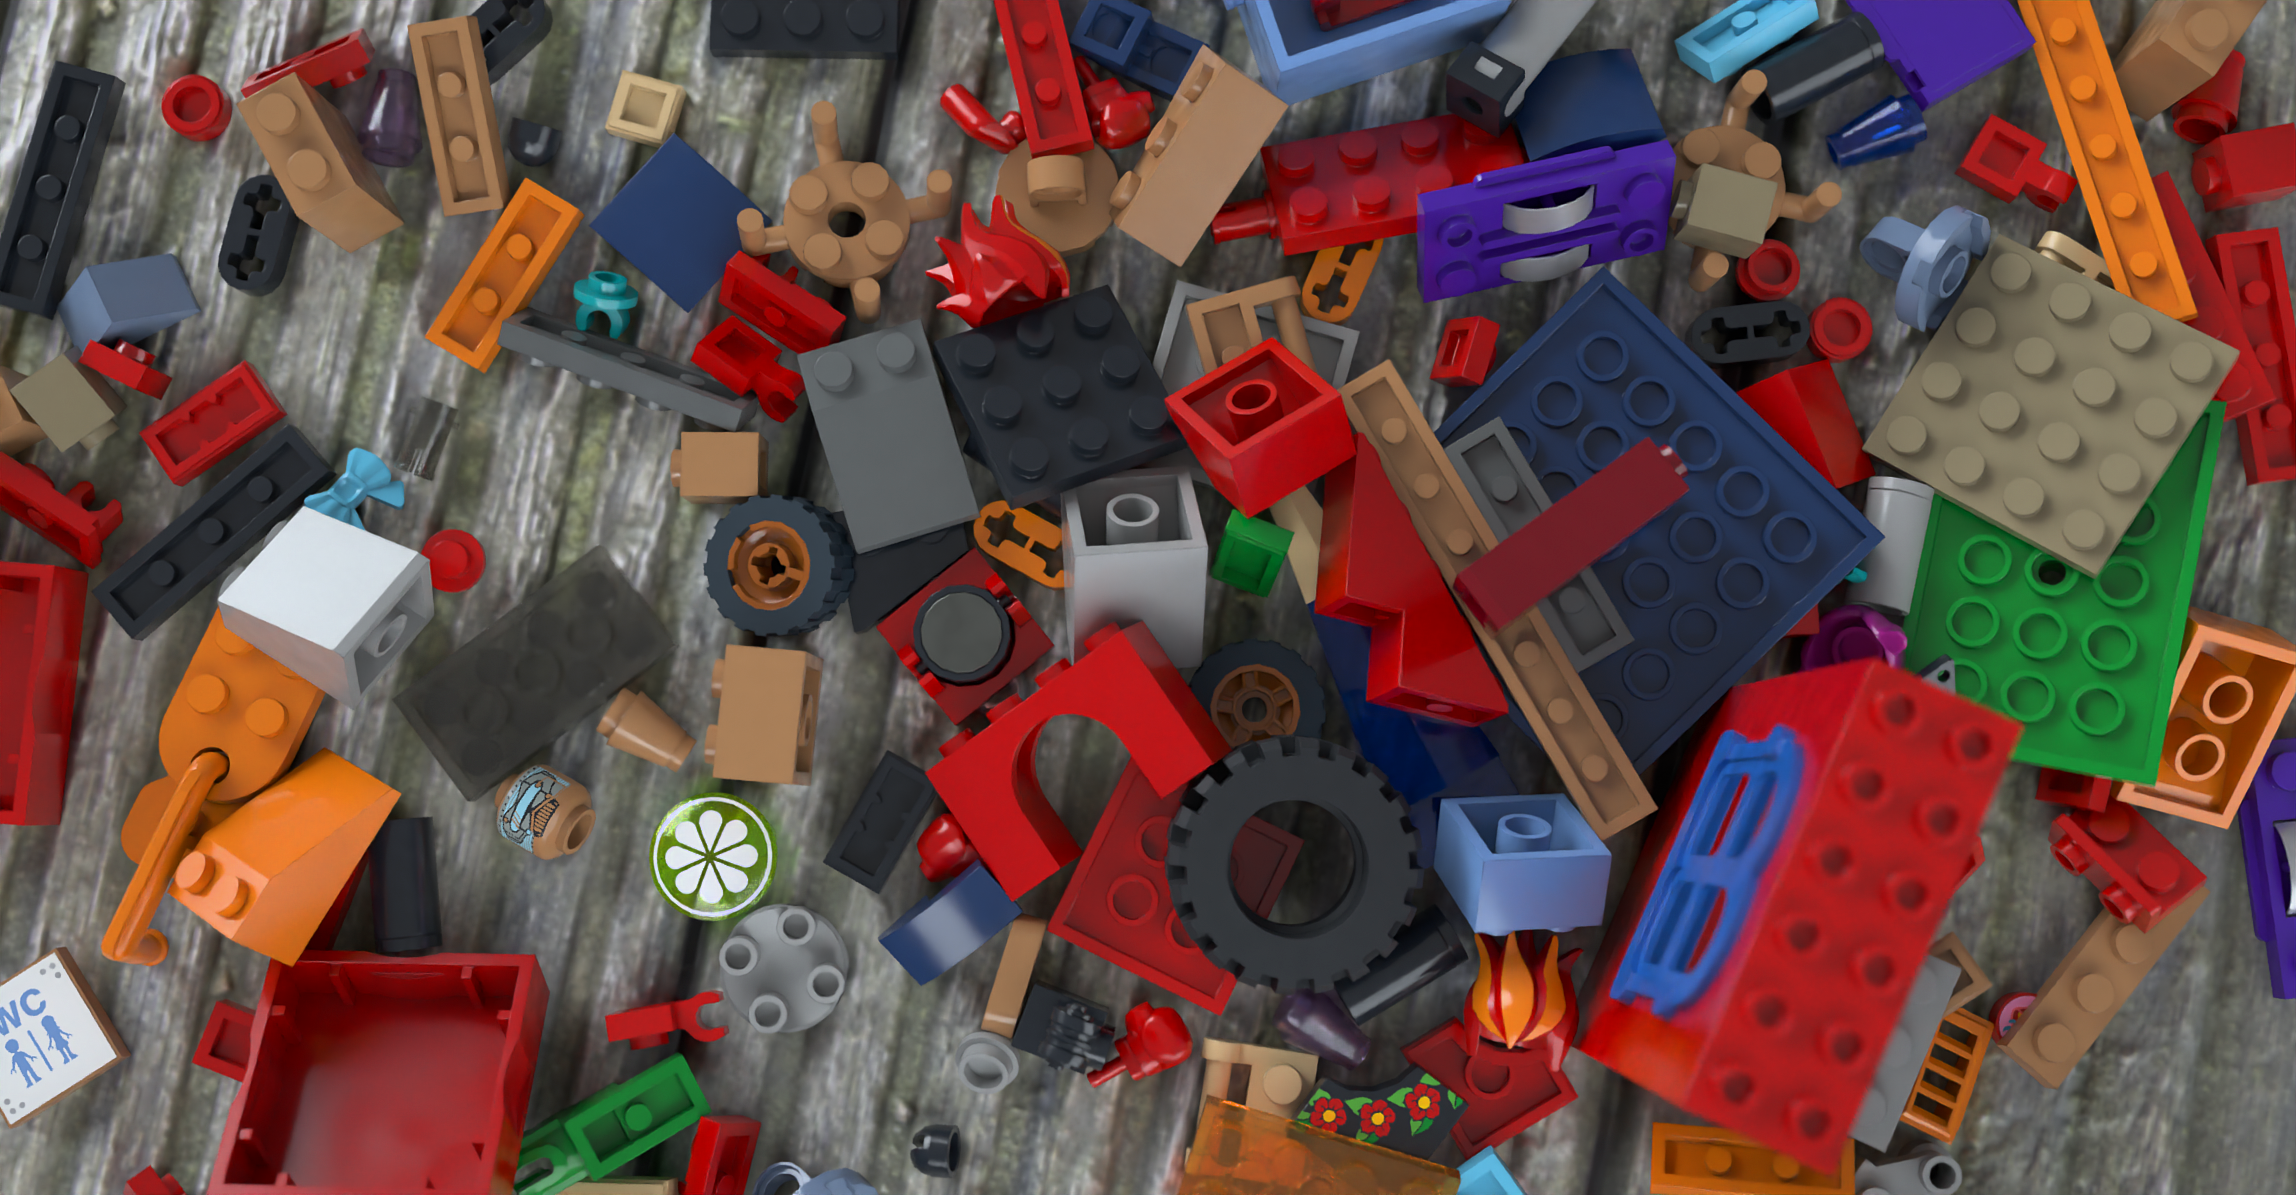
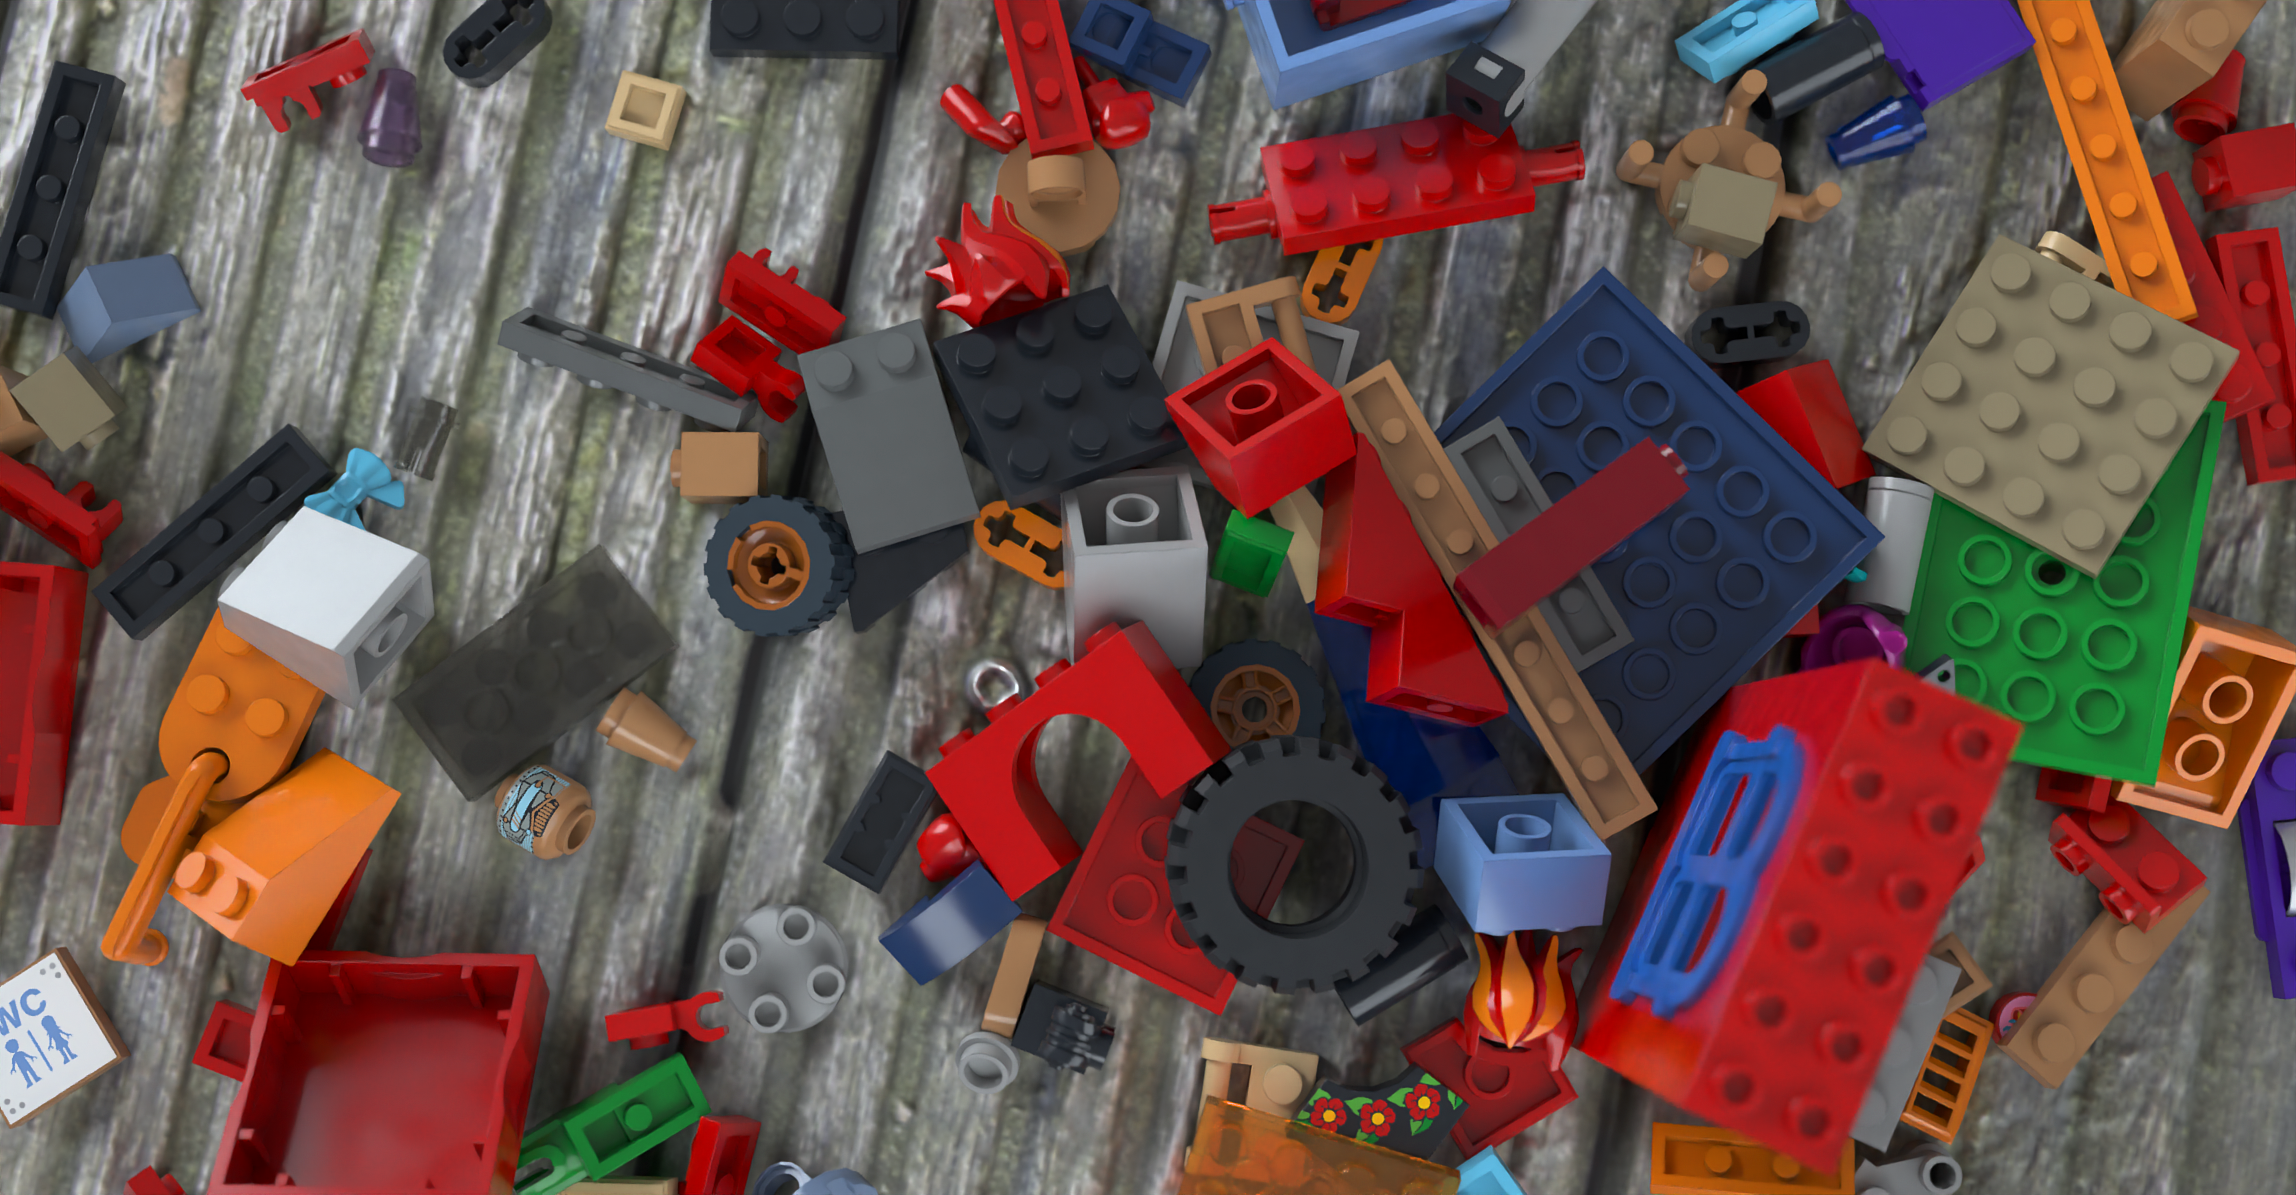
(127, 365): red plate -> none
(196, 108): red tile -> none
(213, 423): red plate -> none
(253, 234): black beam -> none
(320, 163): medium nougat brick -> none
(405, 886): black pin -> none
(455, 560): red plate -> none
(460, 115): medium nougat plate -> none
(504, 274): orange plate -> none
(532, 142): black hinge -> none
(605, 293): teal plate -> none
(676, 222): dark blue slope -> none
(713, 856): dish -> none
(765, 715): medium nougat brick -> none
(838, 188): medium nougat plate -> none
(937, 1150): black hinge -> none
(965, 636): piece -> none
(1152, 1044): red piece -> none
(1195, 156): medium nougat wedge -> none
(1320, 1028): clear purple cone -> none
(1466, 352): red plate -> none
(1544, 219): dark purple piece -> none
(1588, 105): dark blue slope -> none
(1768, 272): red plate -> none
(1839, 330): red tile -> none
(1927, 261): sand blue tile -> none
(2007, 161): red plate -> none

